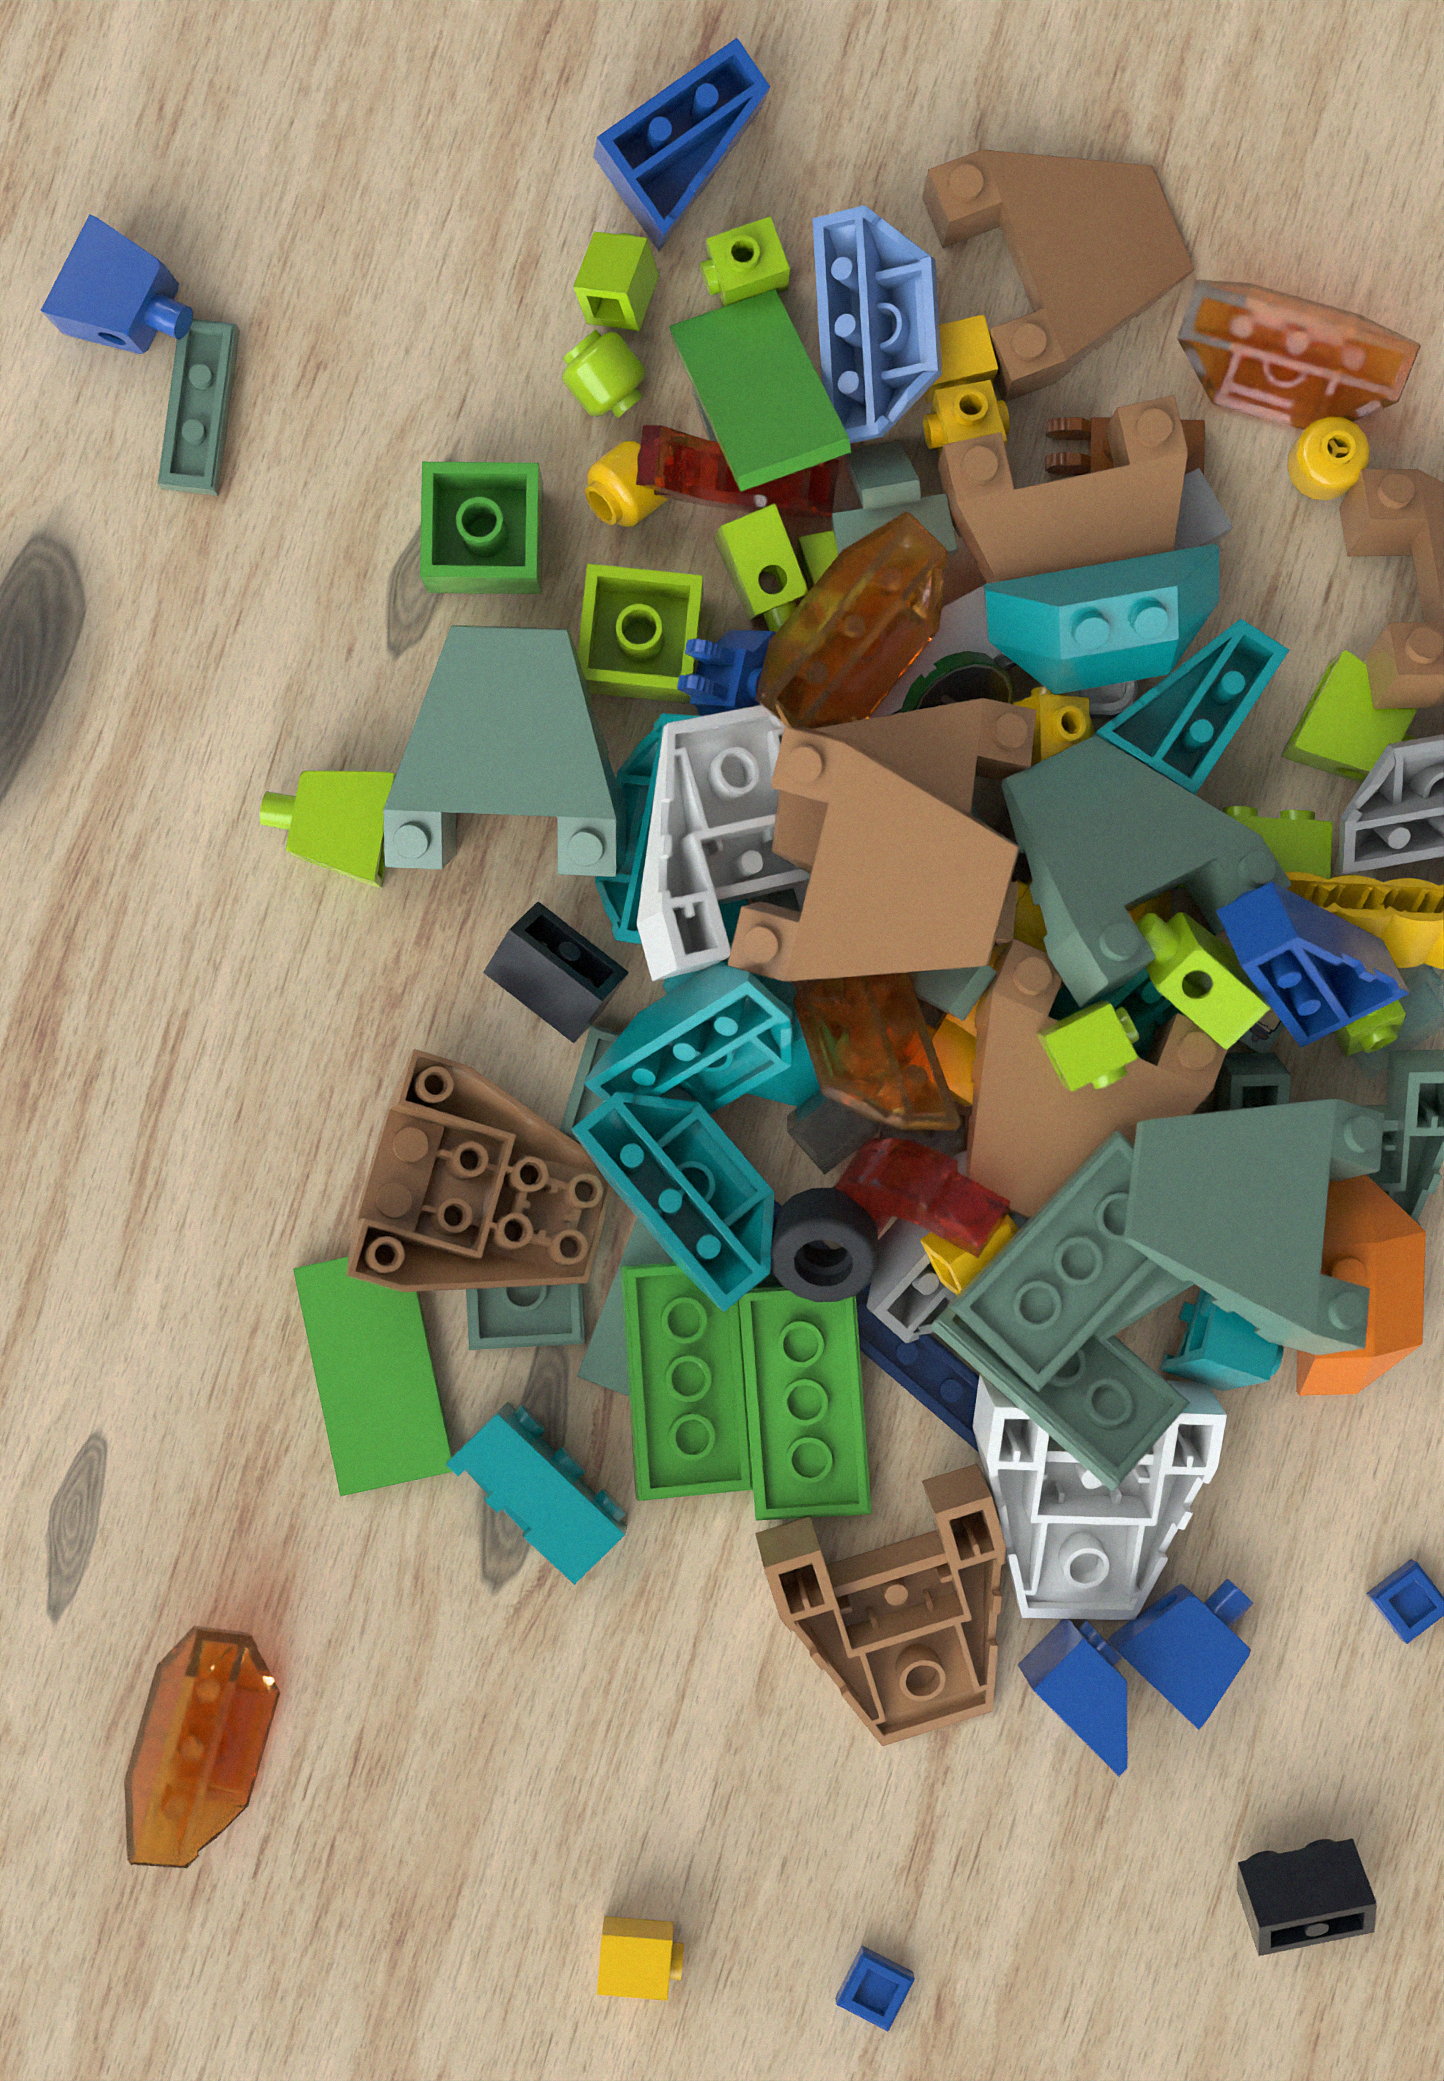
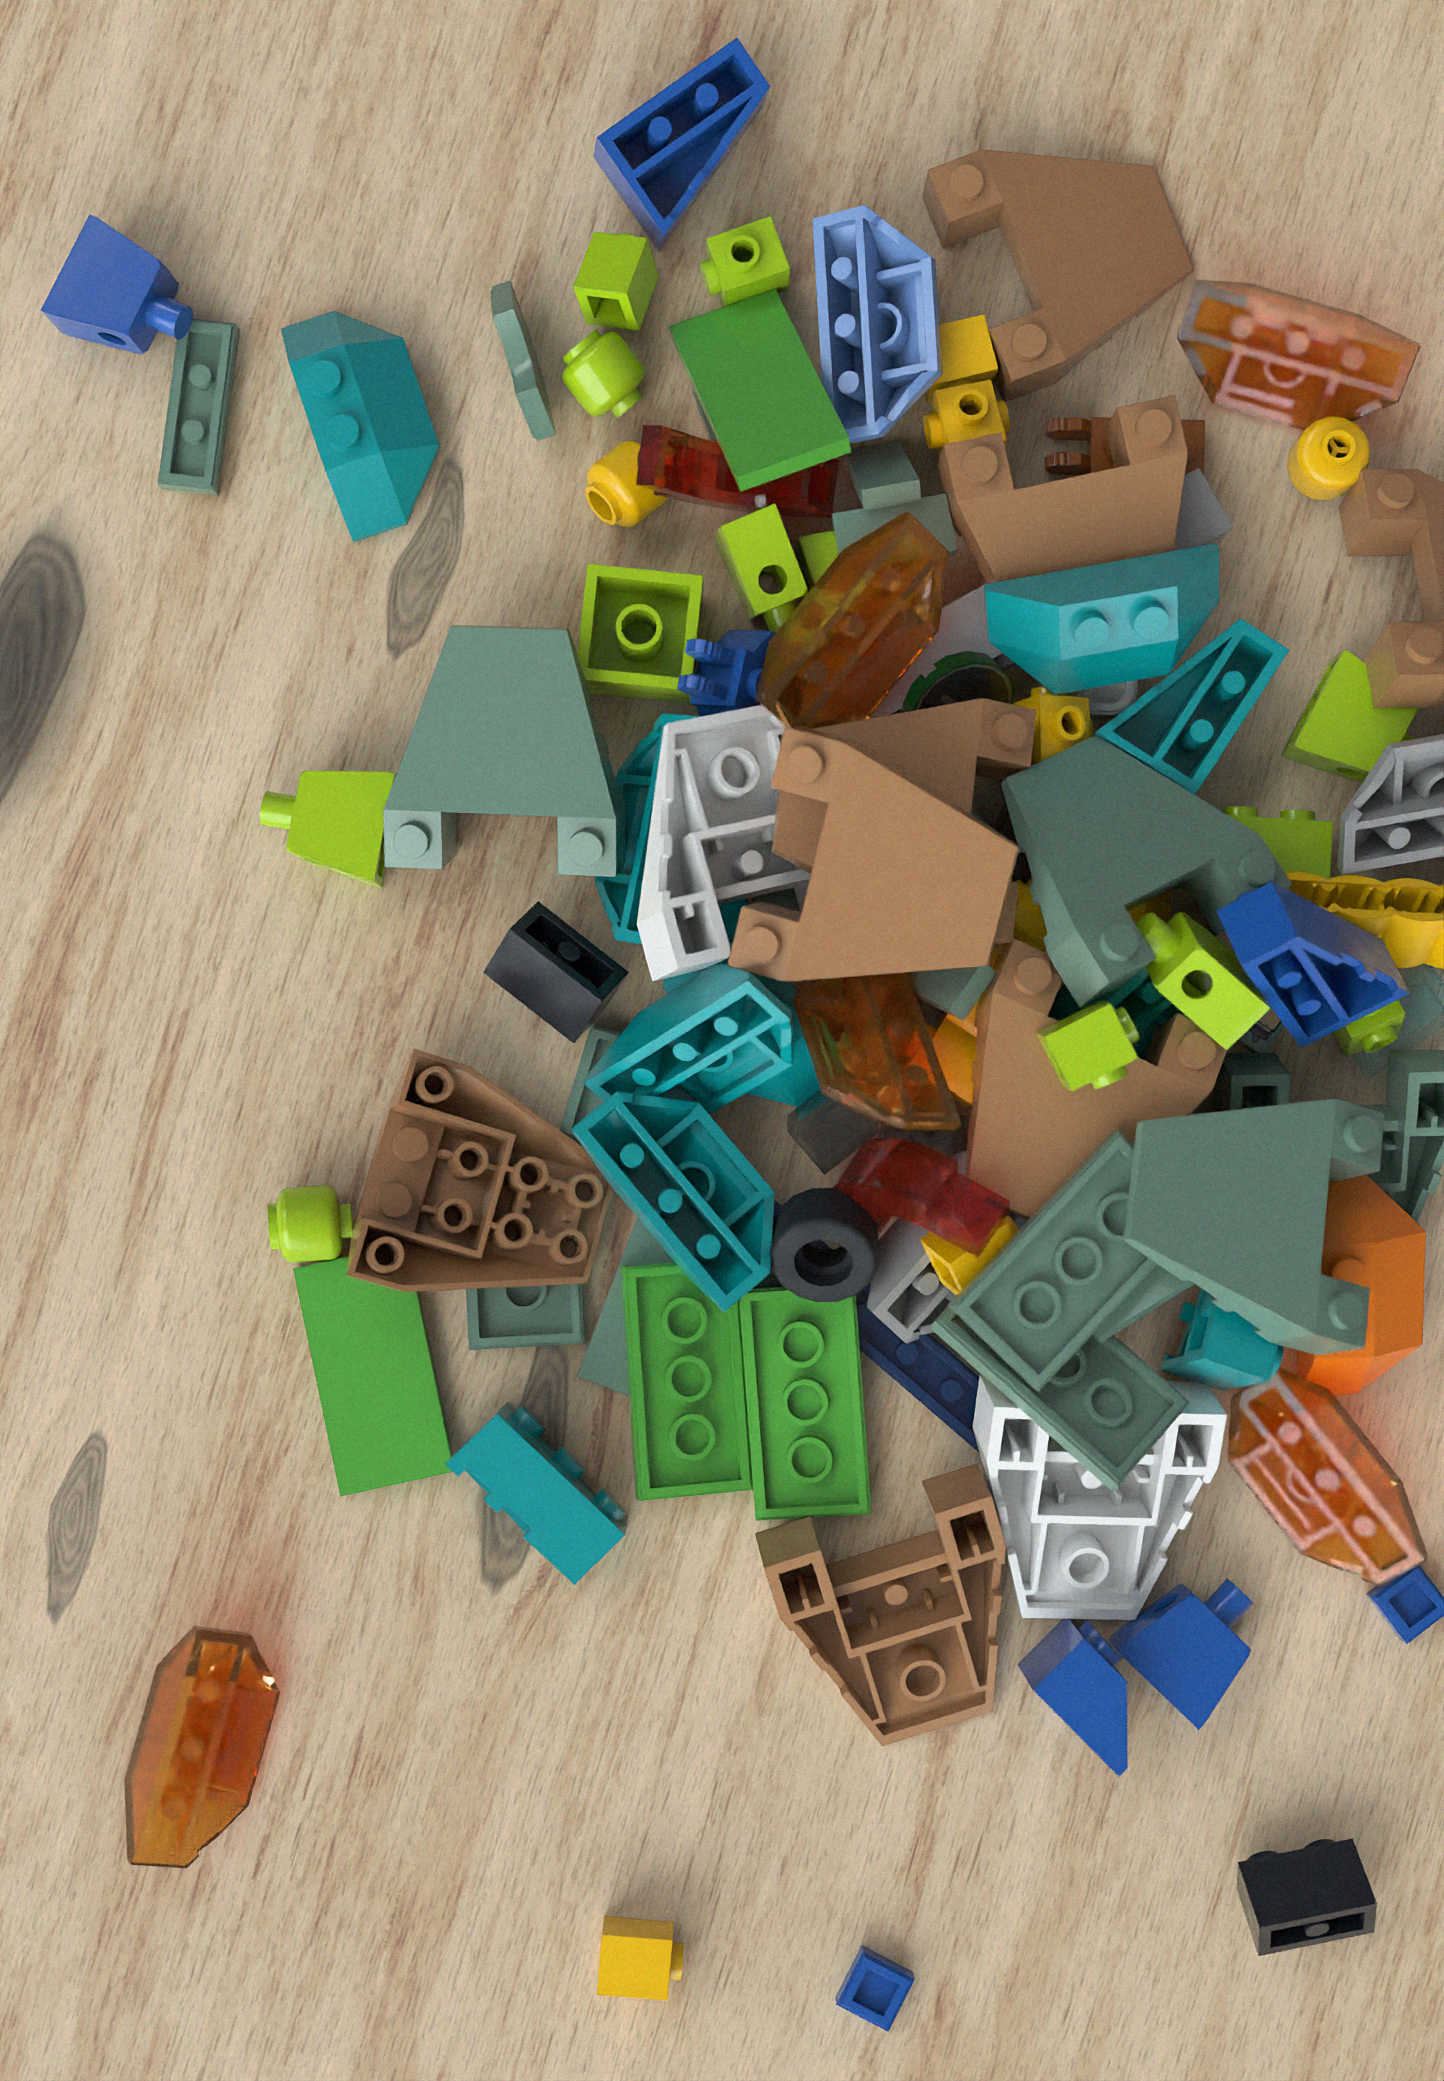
(309, 1223): none -> lime head
(363, 418): none -> teal wedge
(481, 527): bright green brick -> none
(522, 361): none -> sand green tile
(1322, 1479): none -> clear orange wedge

